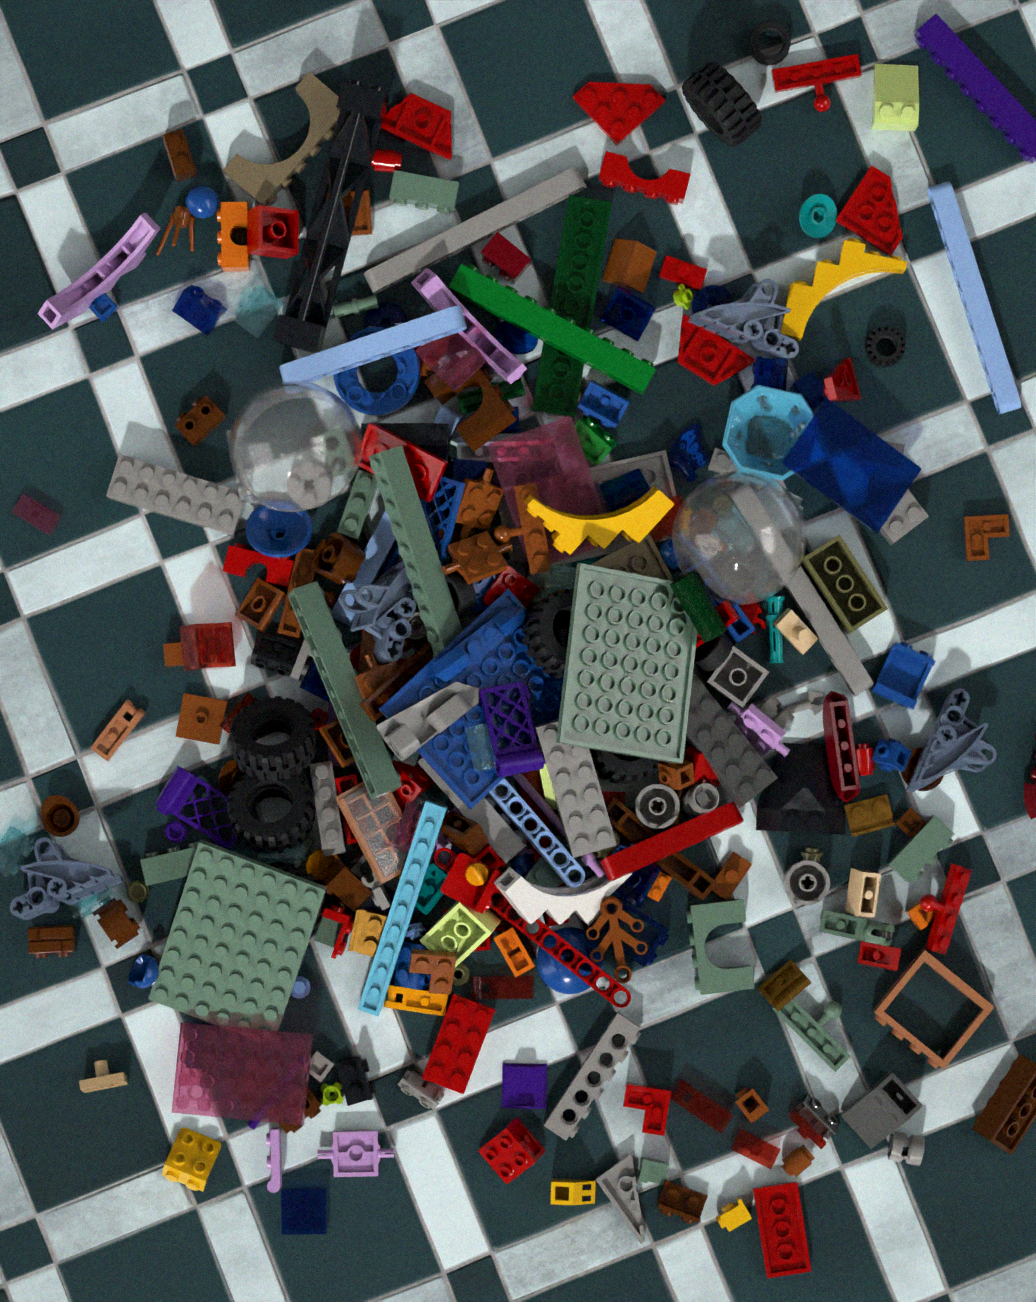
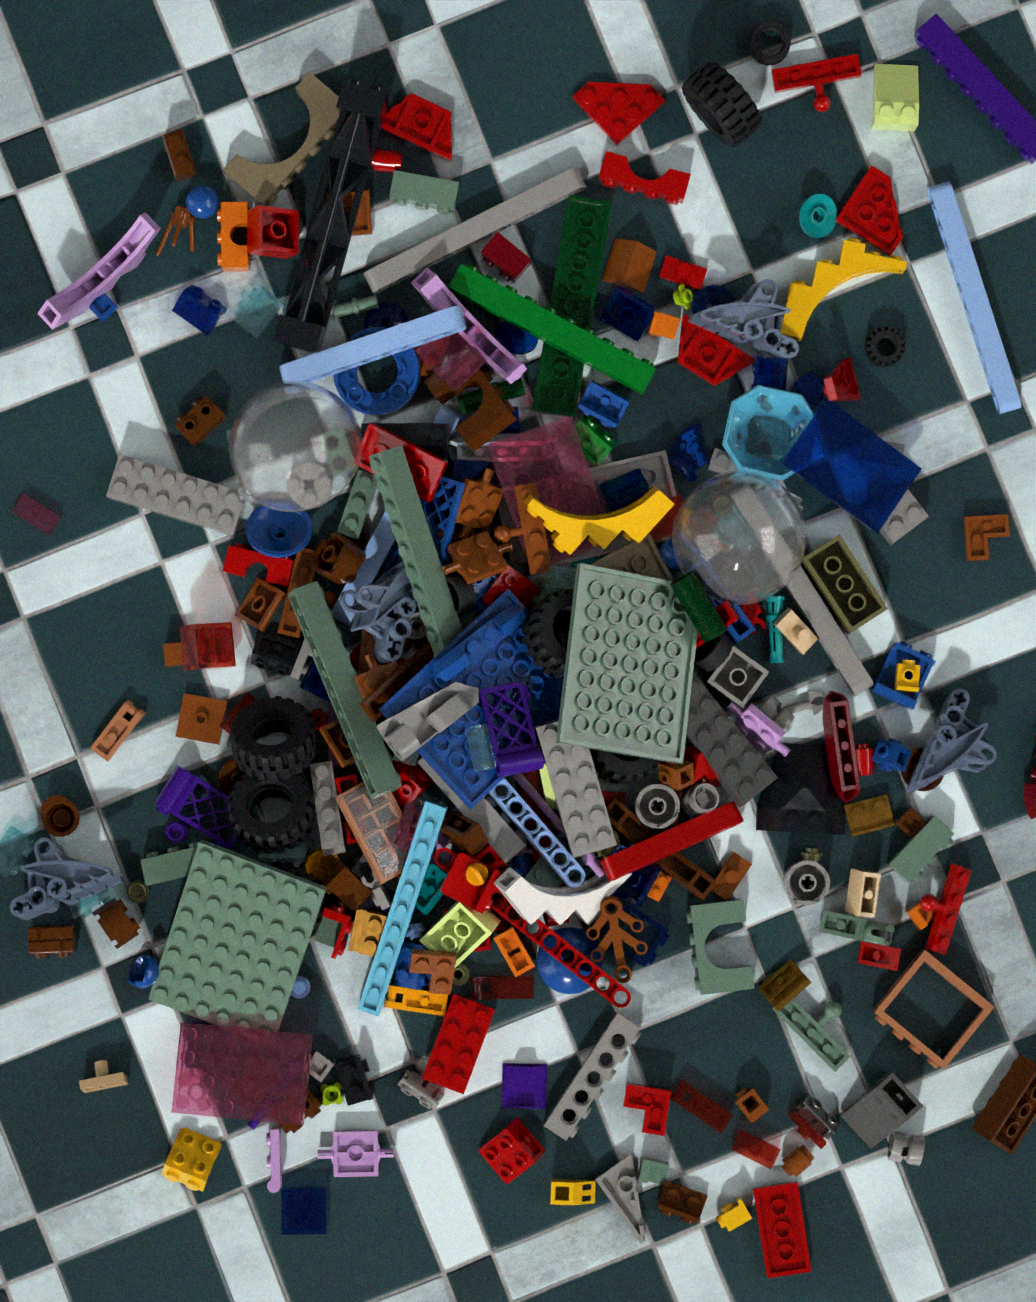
(664, 326): none -> orange panel
(901, 682): none -> yellow brick

